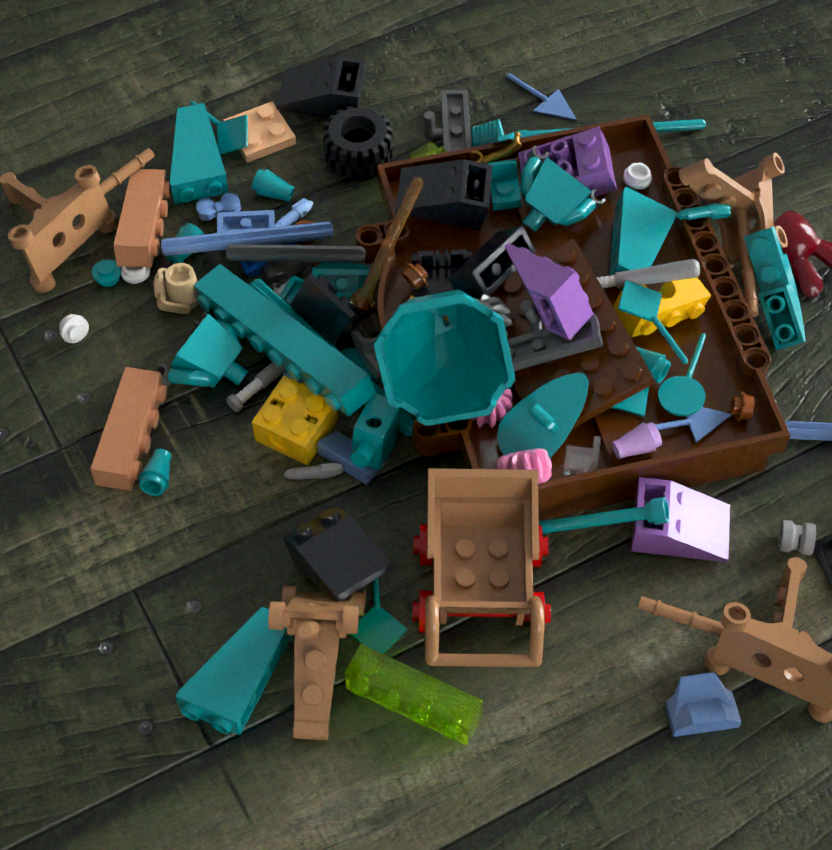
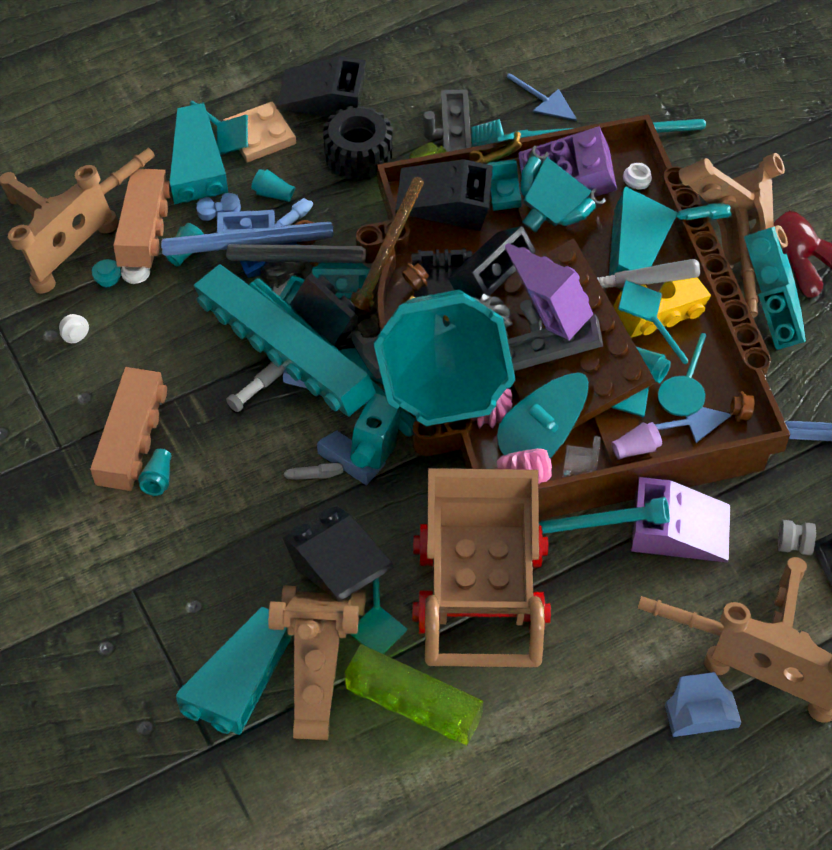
(179, 288): tan piece -> none
(206, 356): teal torso -> none
(294, 421): yellow brick -> none

